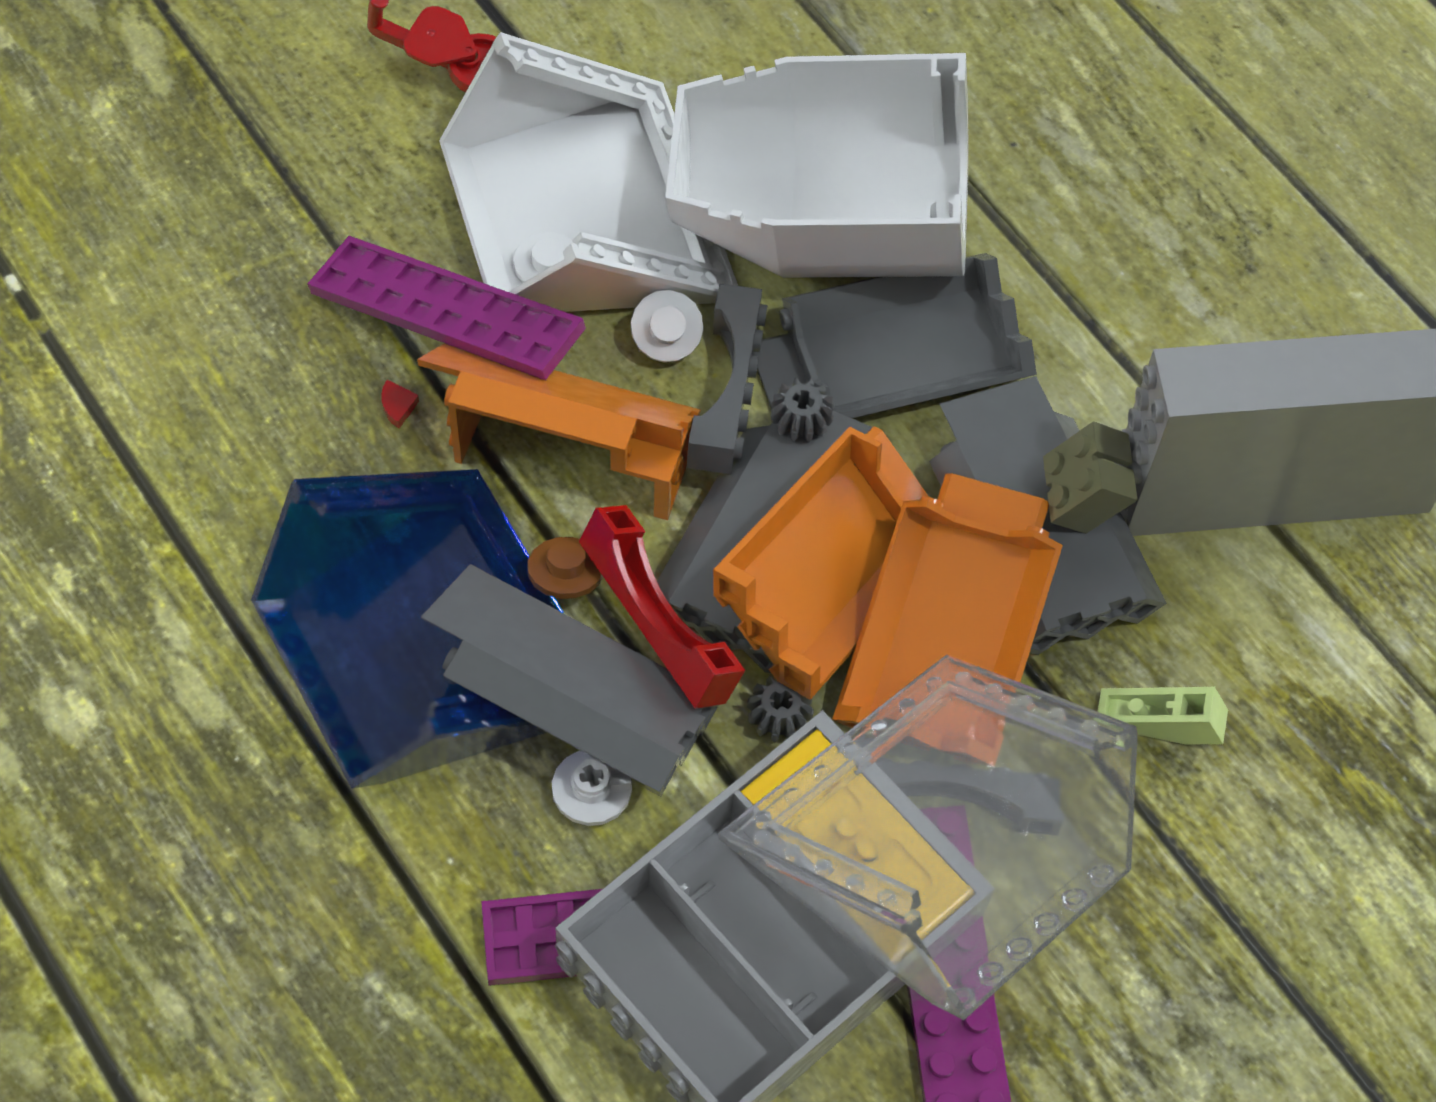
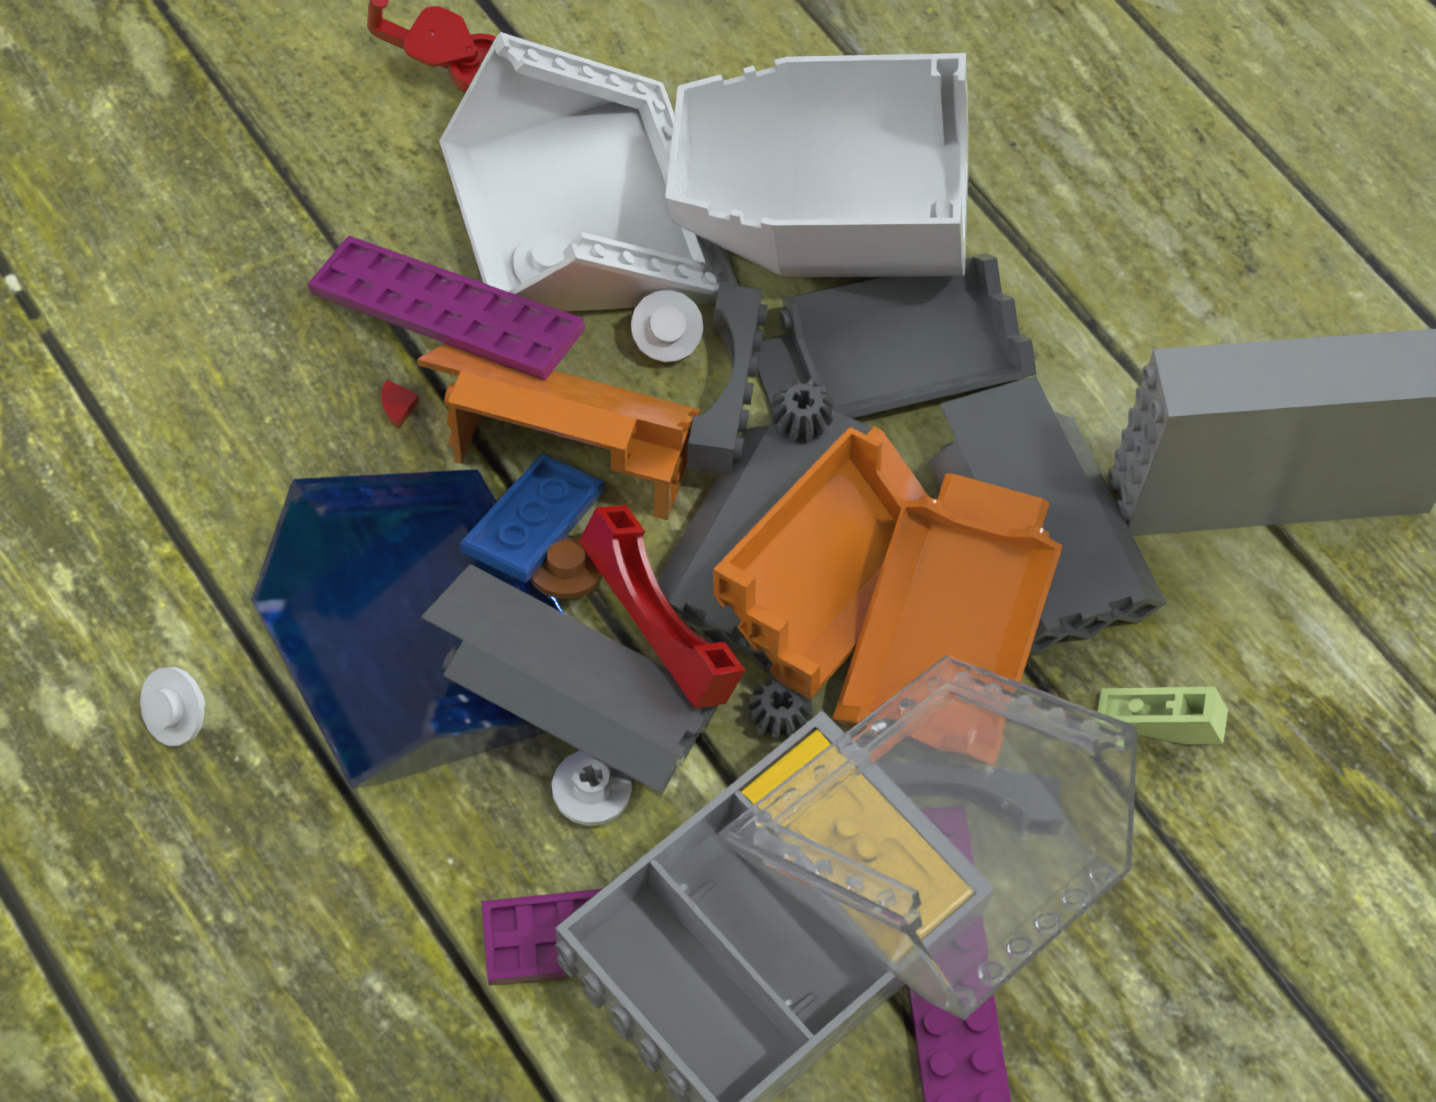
(172, 706): none -> white piece
(532, 517): none -> blue tile
(1084, 485): olive piece -> none

